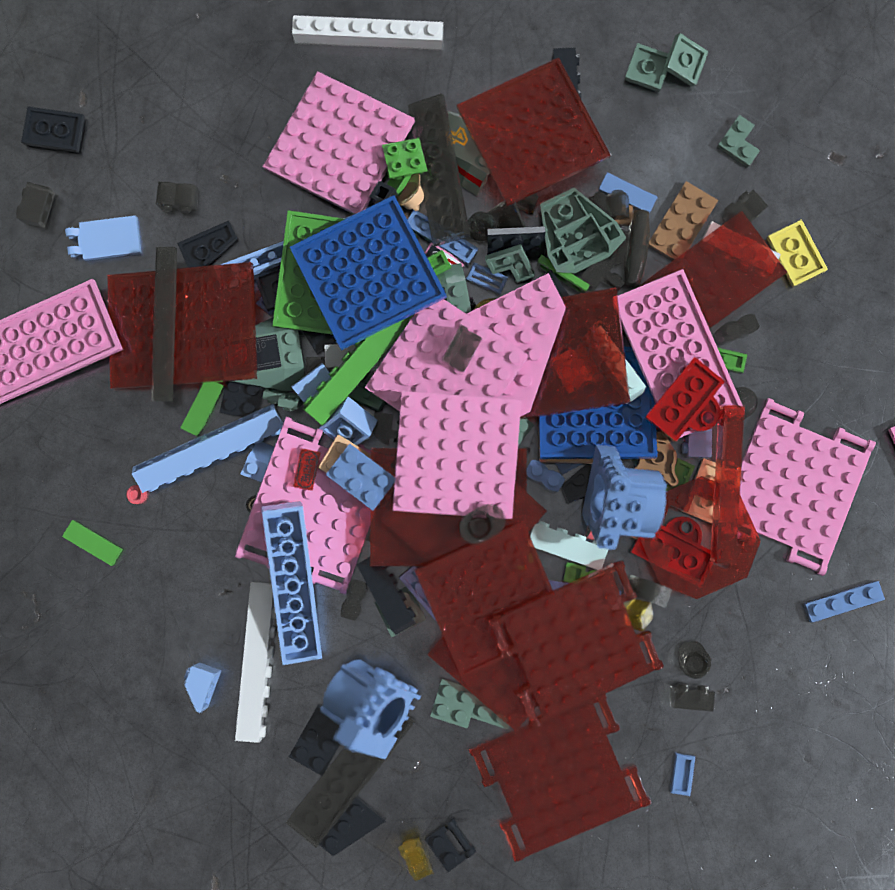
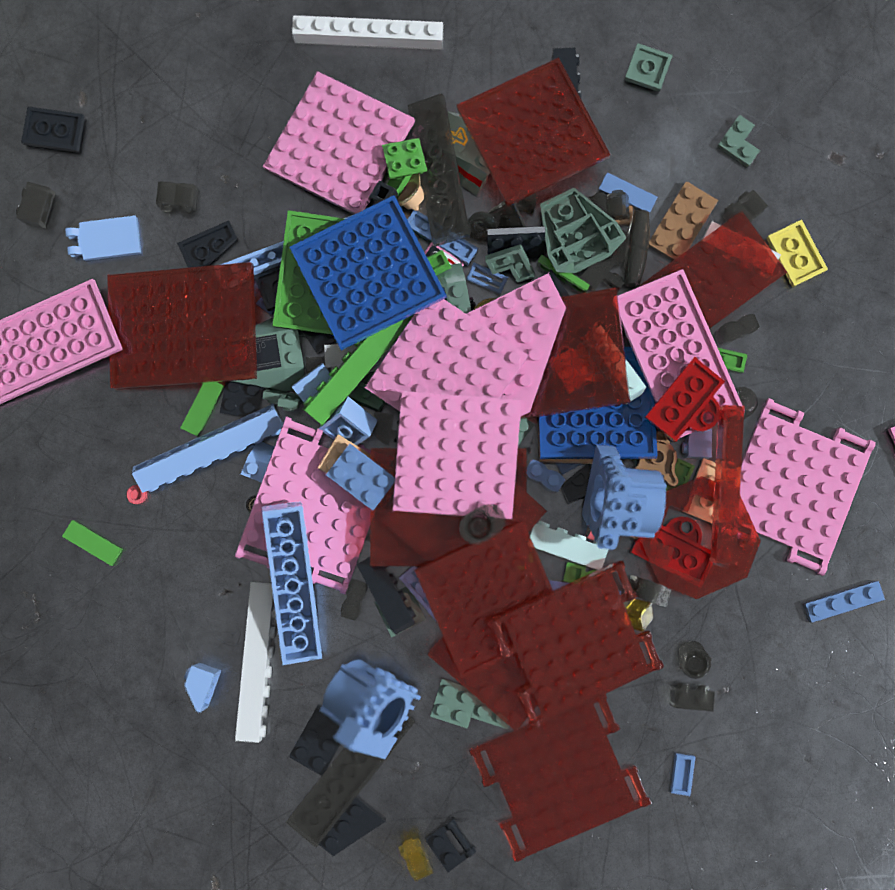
(164, 324): clear smoke plate -> none
(306, 469): clear red tile -> none
(461, 349): clear smoke panel -> none
(685, 59): sand green plate -> none

